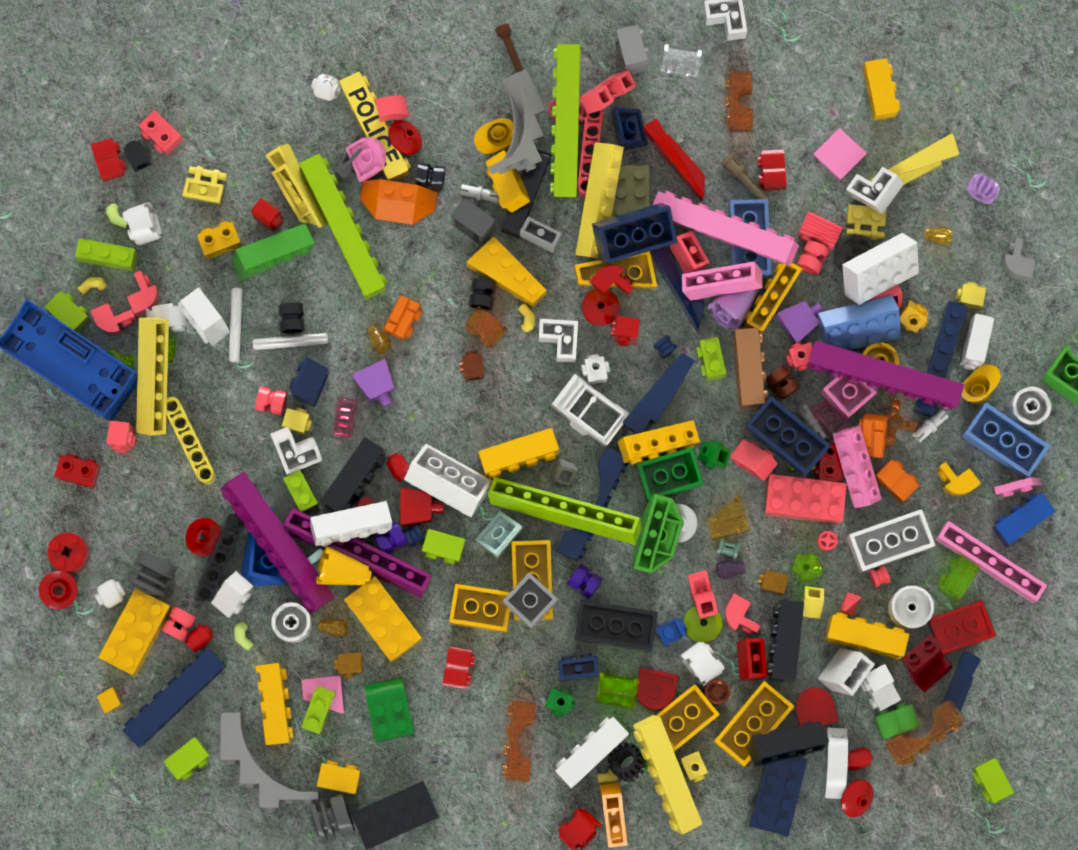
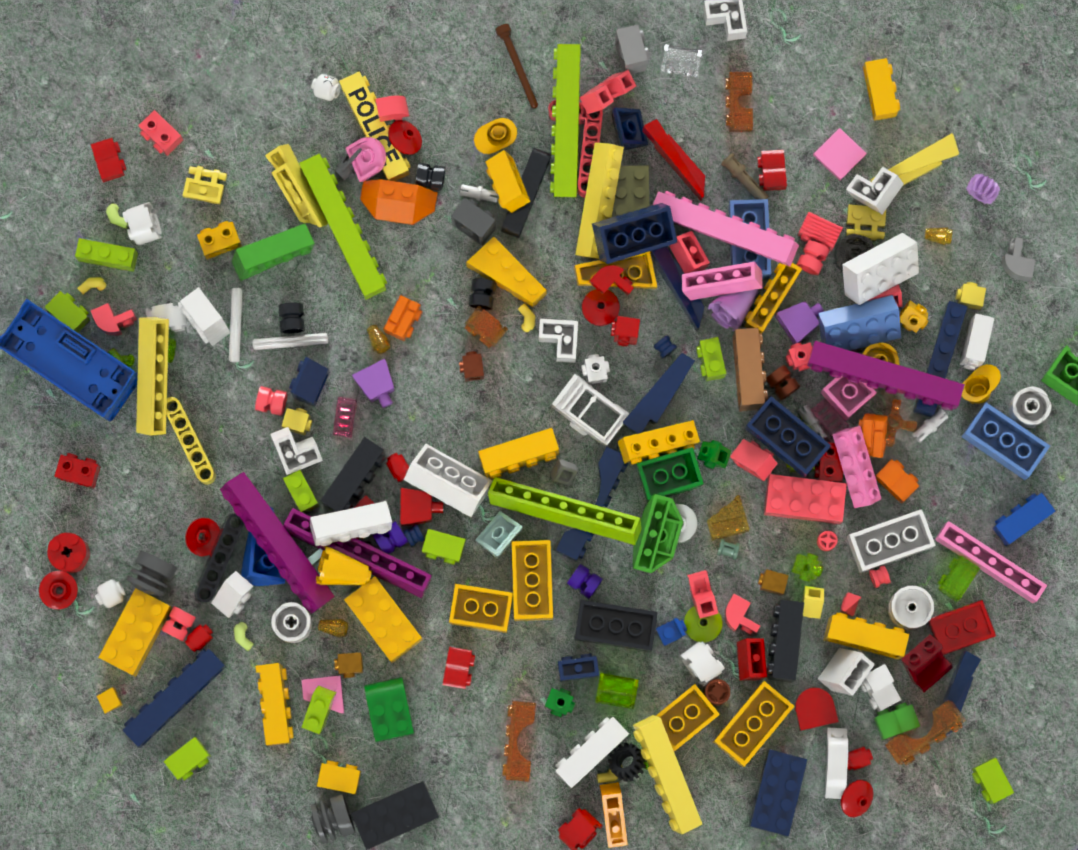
(121, 437): coral brick -> none
(137, 155): black brick -> none
(146, 297): coral brick -> none
(235, 748): light grey arch -> none
(267, 215): red brick -> none
(526, 109): light grey arch -> none
(530, 601): light grey brick -> none
(540, 235): light grey brick -> none
(656, 688): red tile -> none
(694, 767): light yellow brick -> none
(728, 569): clear purple cone -> none
(787, 743): black brick -> none
(957, 485): yellow brick -> none
(1022, 485): bright pink wing -> none

